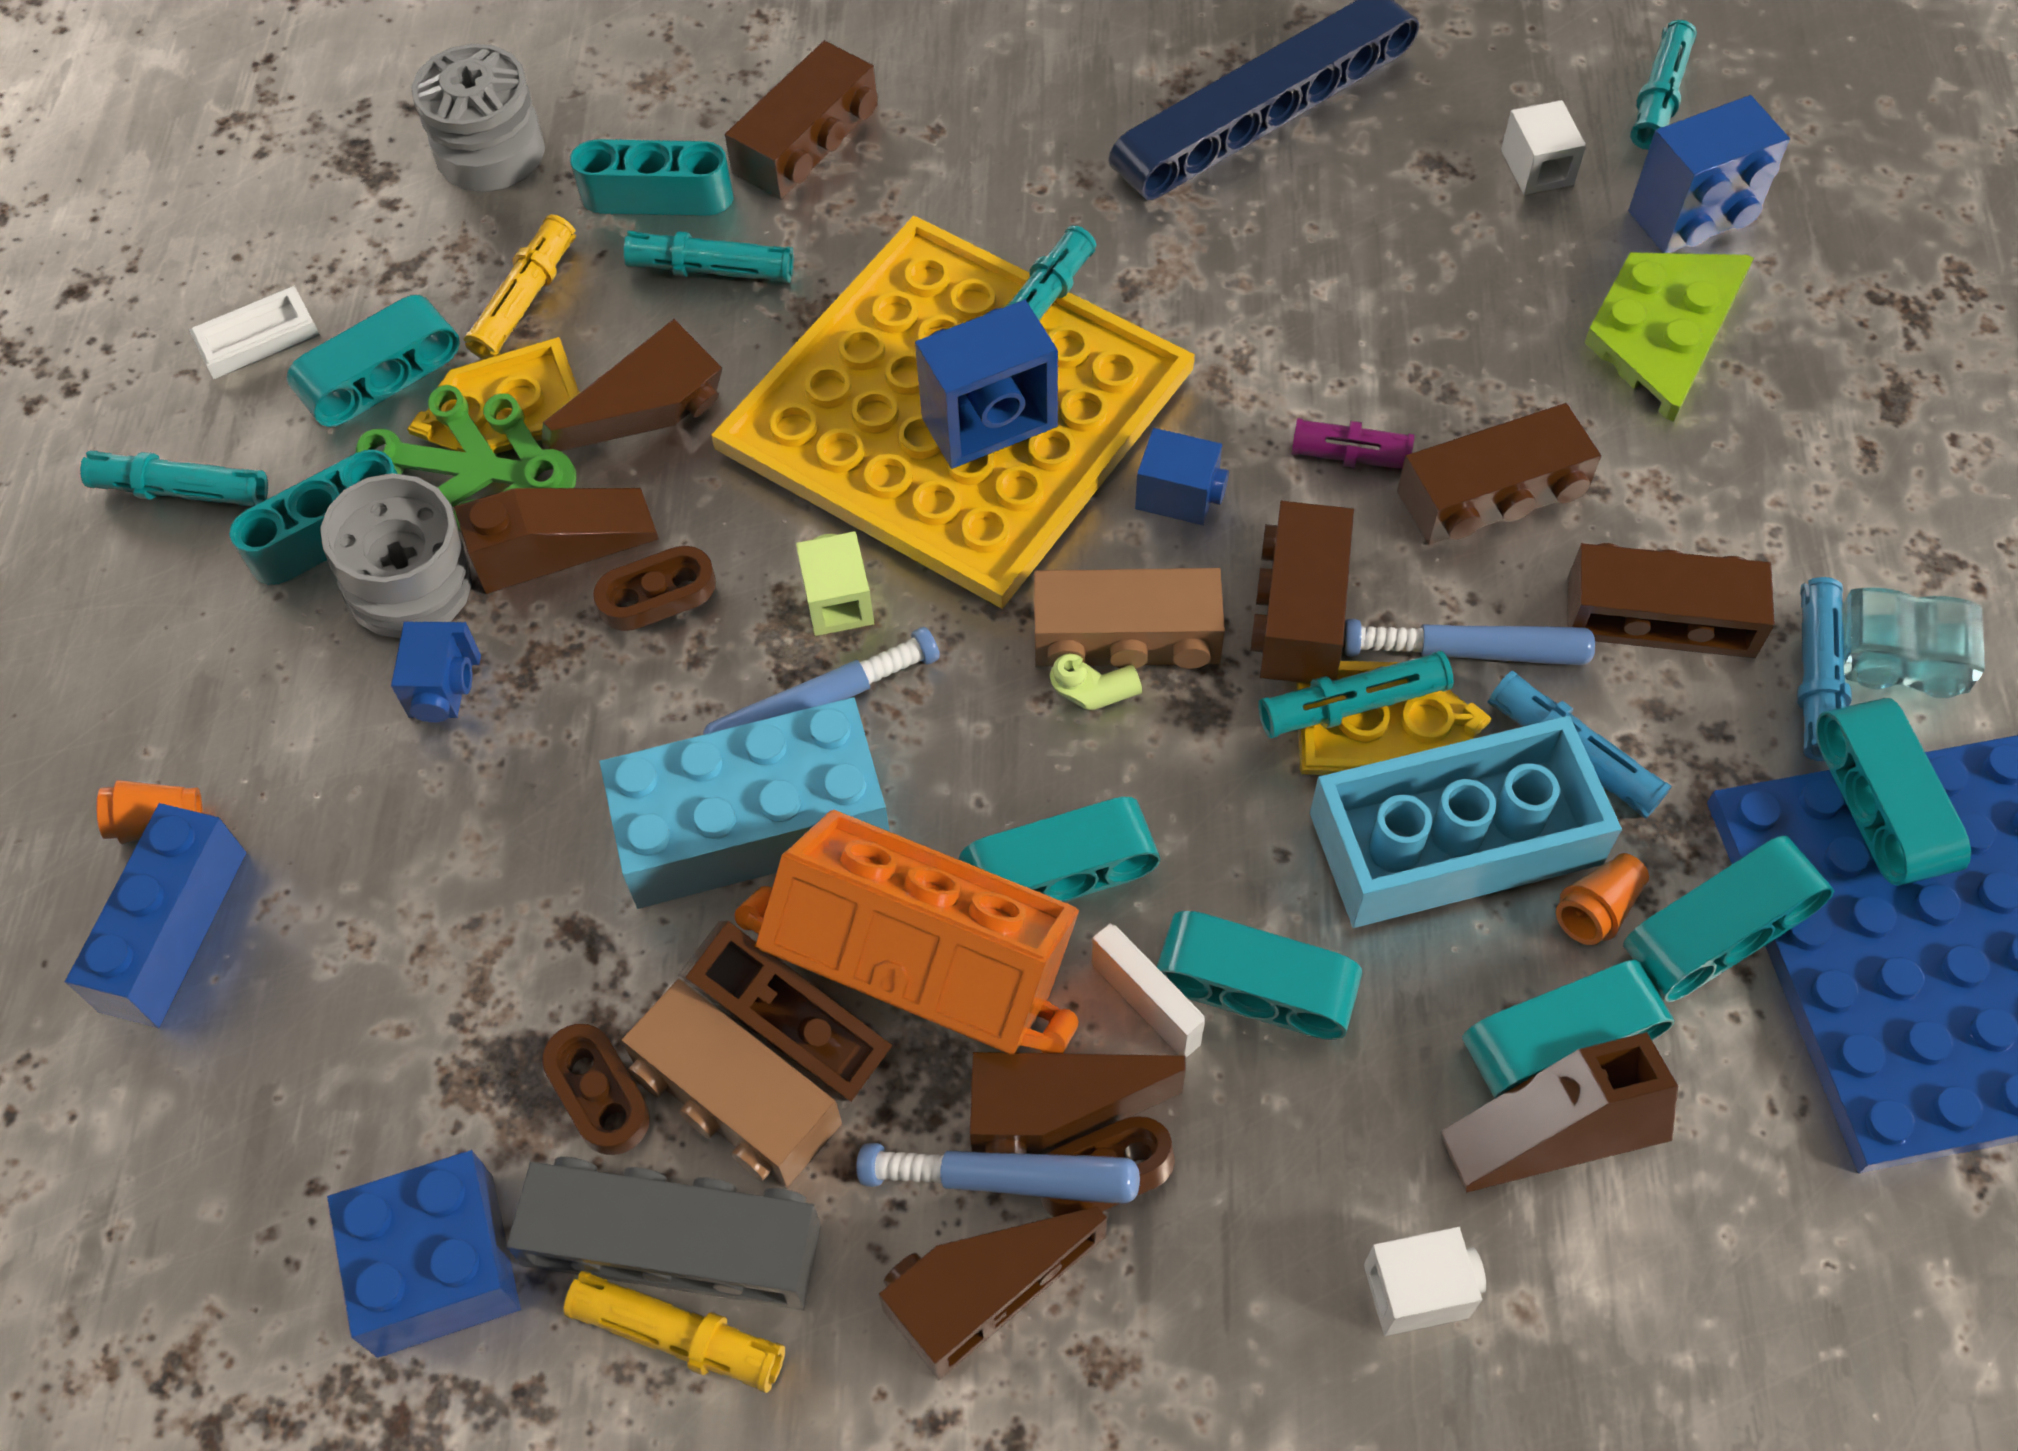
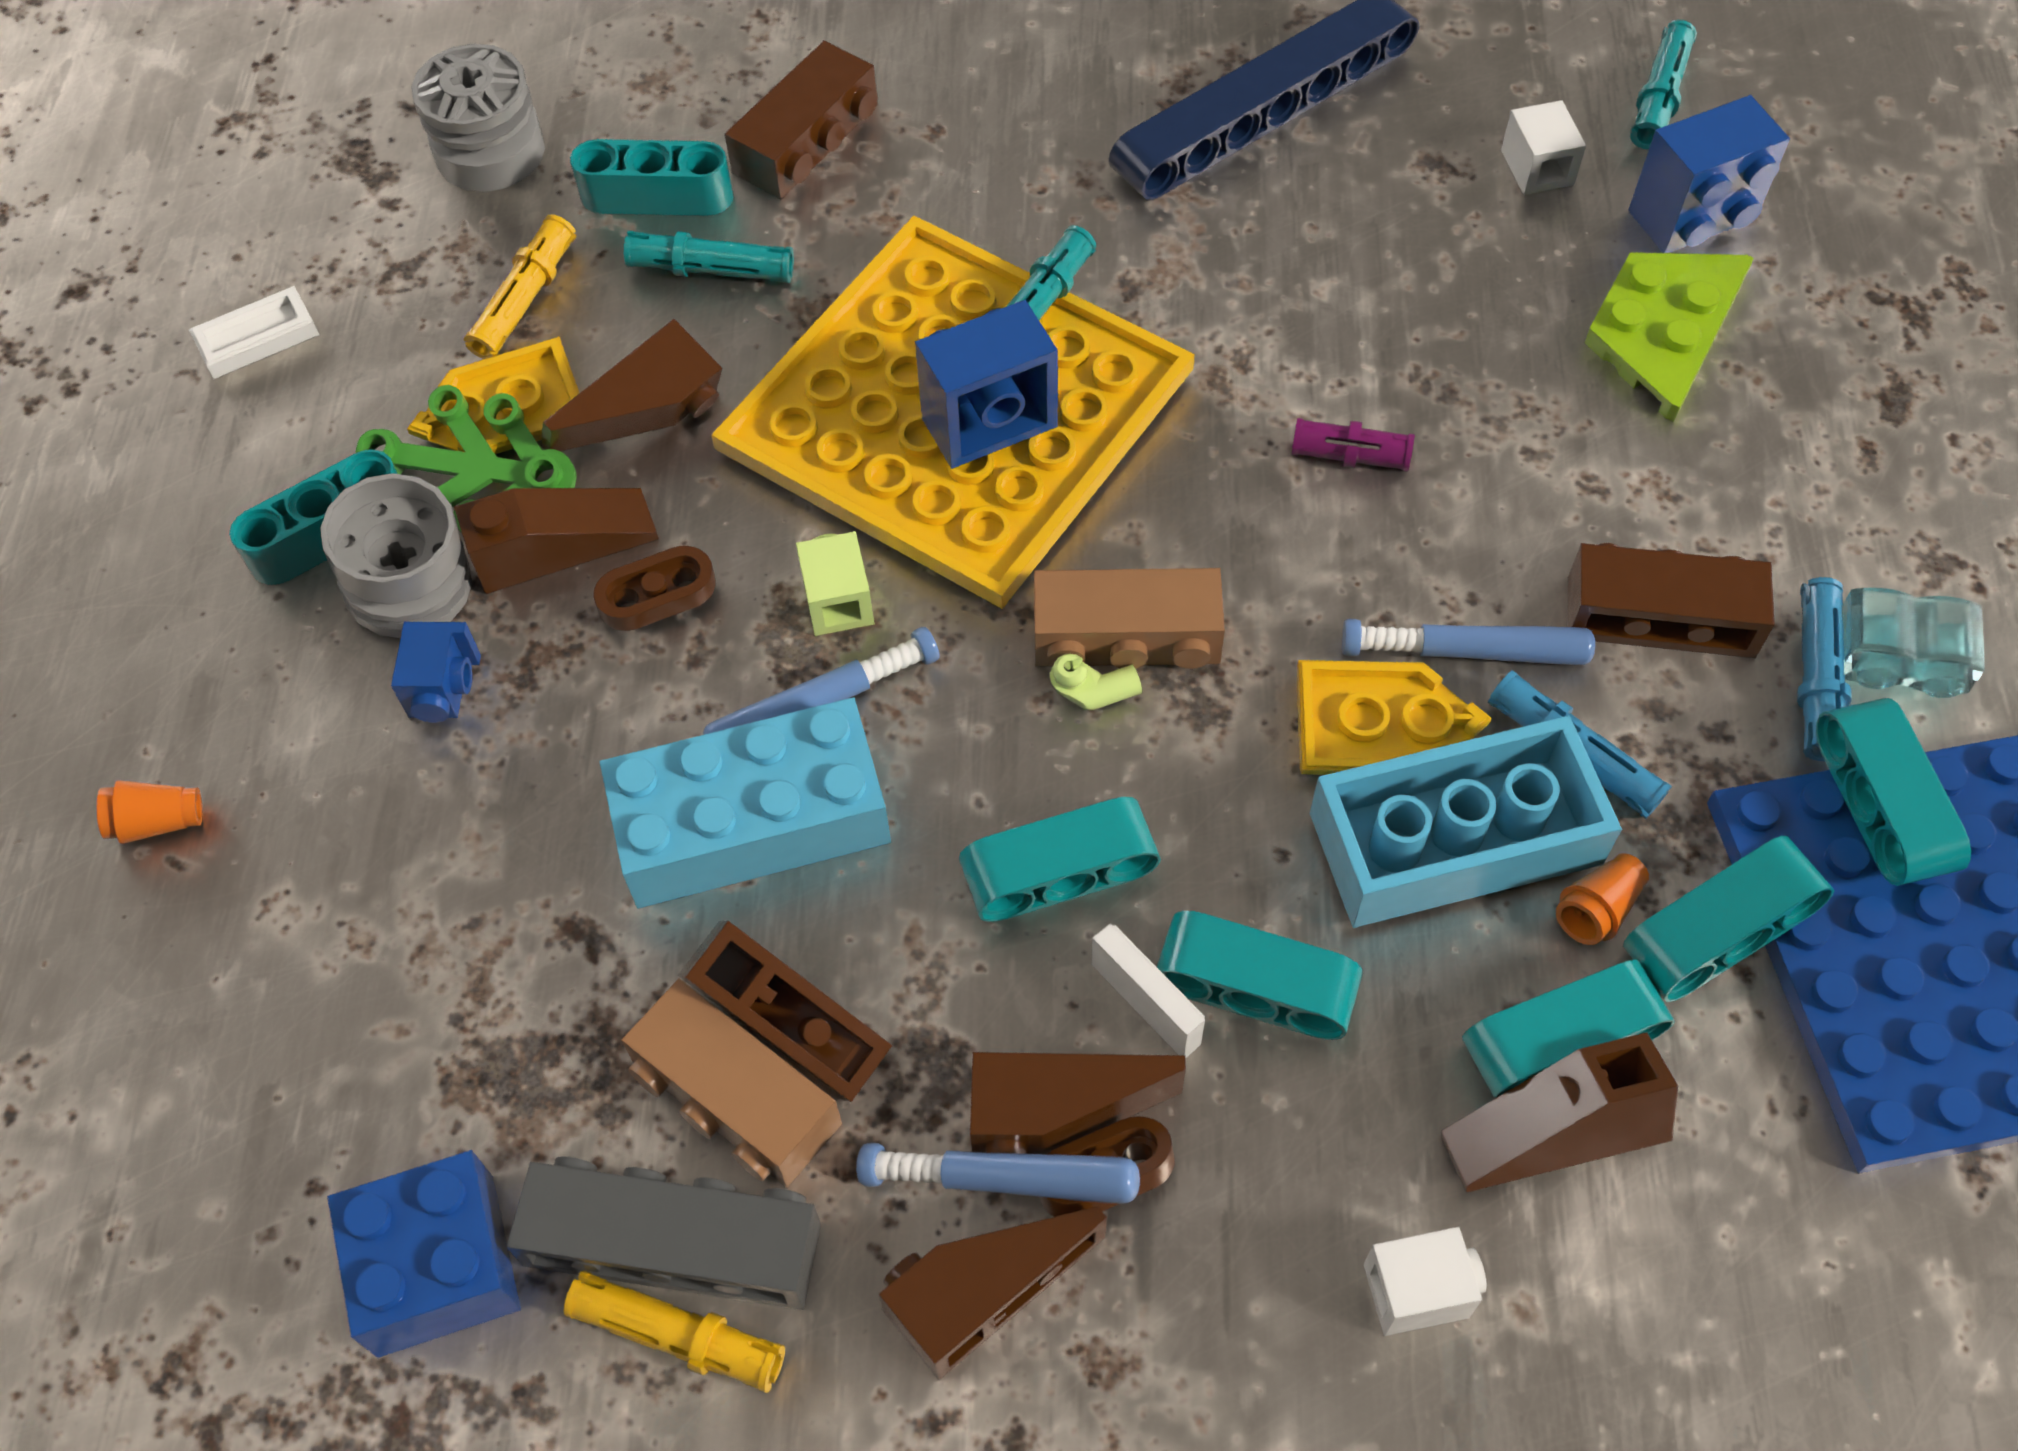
(150, 476): teal pin -> none
(157, 916): blue brick -> none
(372, 360): teal beam -> none
(598, 1092): reddish brown plate -> none
(918, 932): orange container -> none
(1180, 477): blue brick -> none
(1286, 711): teal pin -> none
(1303, 592): reddish brown brick -> none
(1498, 474): reddish brown brick -> none

